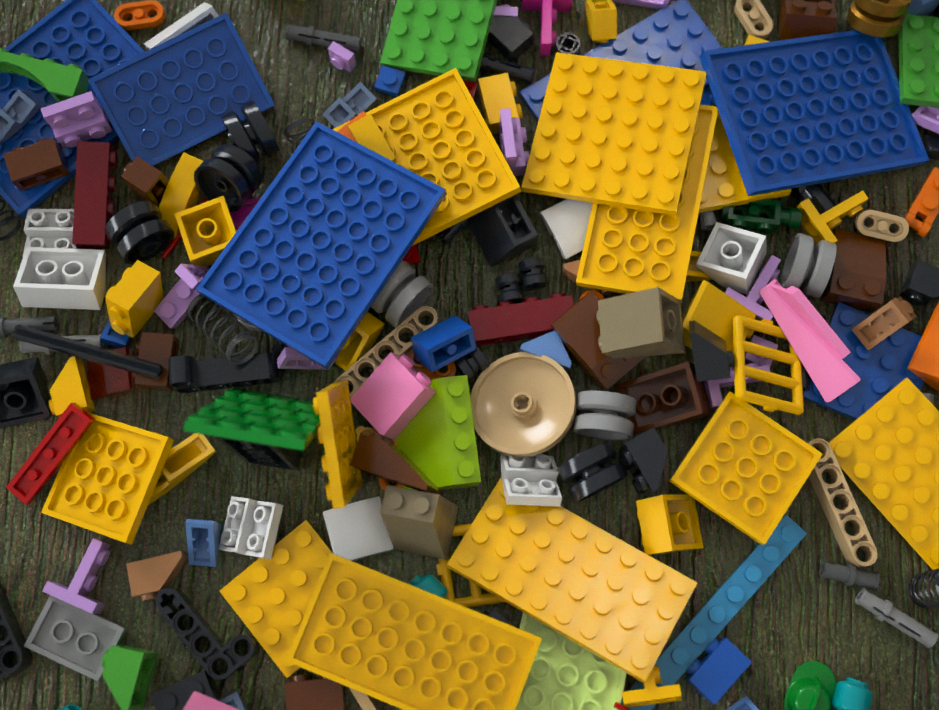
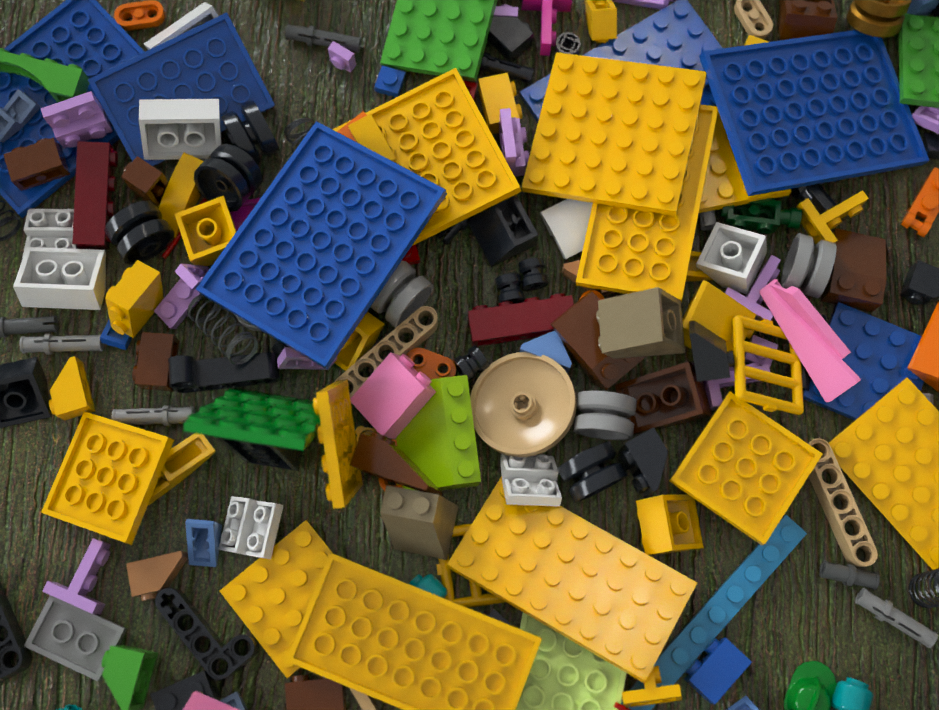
(50, 453): red plate -> none
(88, 351): black axle -> none
(108, 380): clear red piece -> none
(147, 416): none -> light grey pin
(179, 126): none -> white slope
(346, 109): sand blue slope -> none
(358, 530): white slope -> none
(443, 343): blue brick -> none
(880, 225): tan plate -> none
(884, 322): medium nougat bracket -> none

